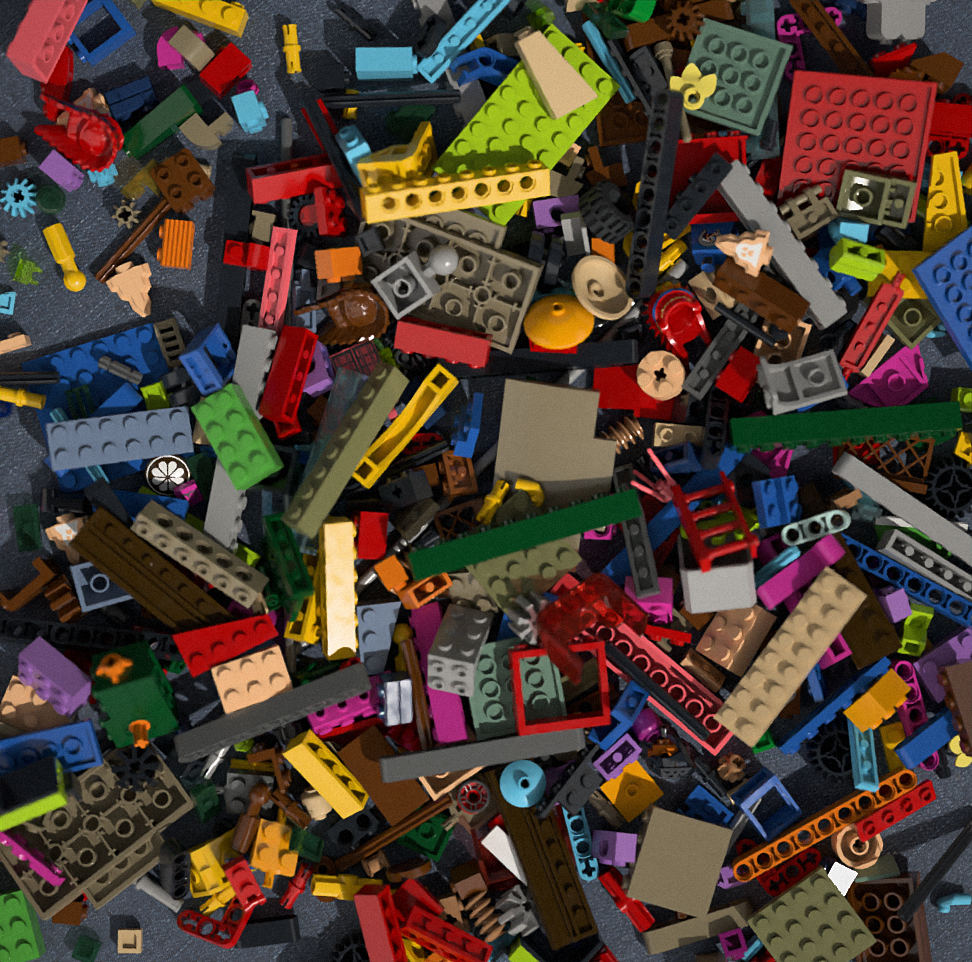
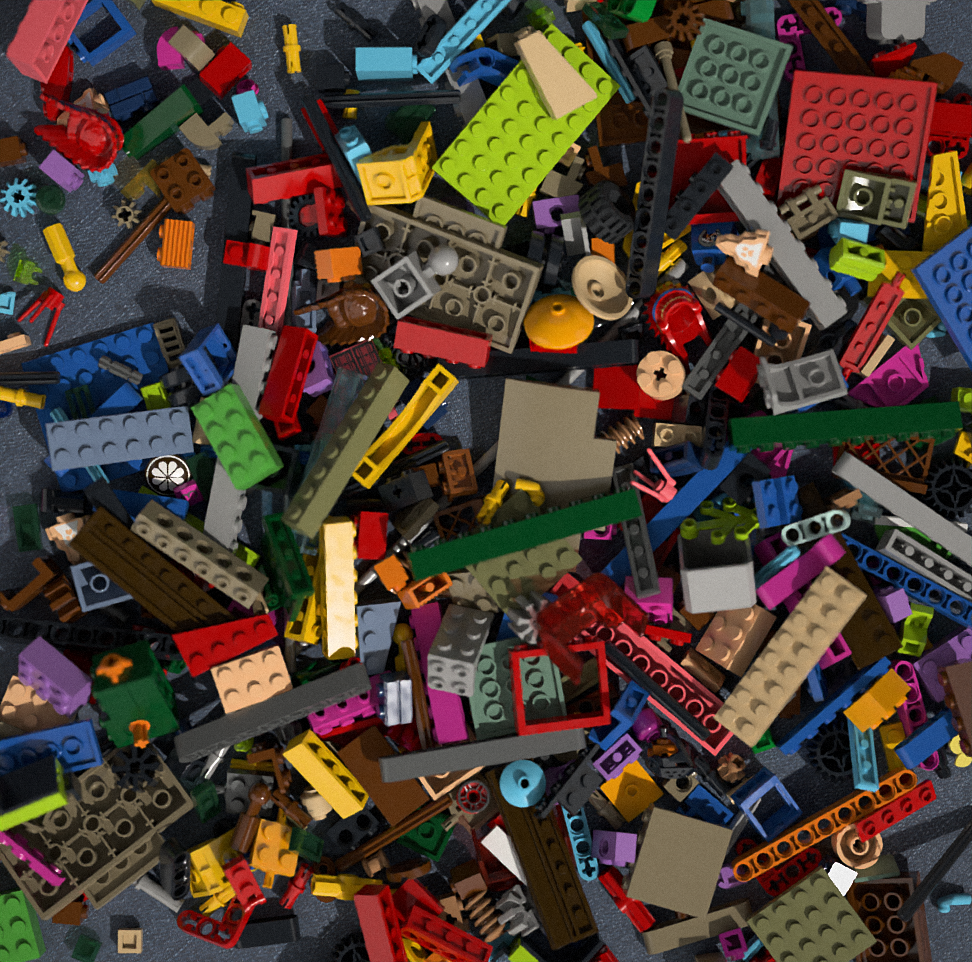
(51, 300): none -> red plant
(133, 285): light nougat rock -> none
(444, 200): yellow brick -> none
(467, 427): blue plate -> none
(680, 792): none -> dark tan brick
(694, 84): light yellow plate -> none
(697, 536): red fence -> none

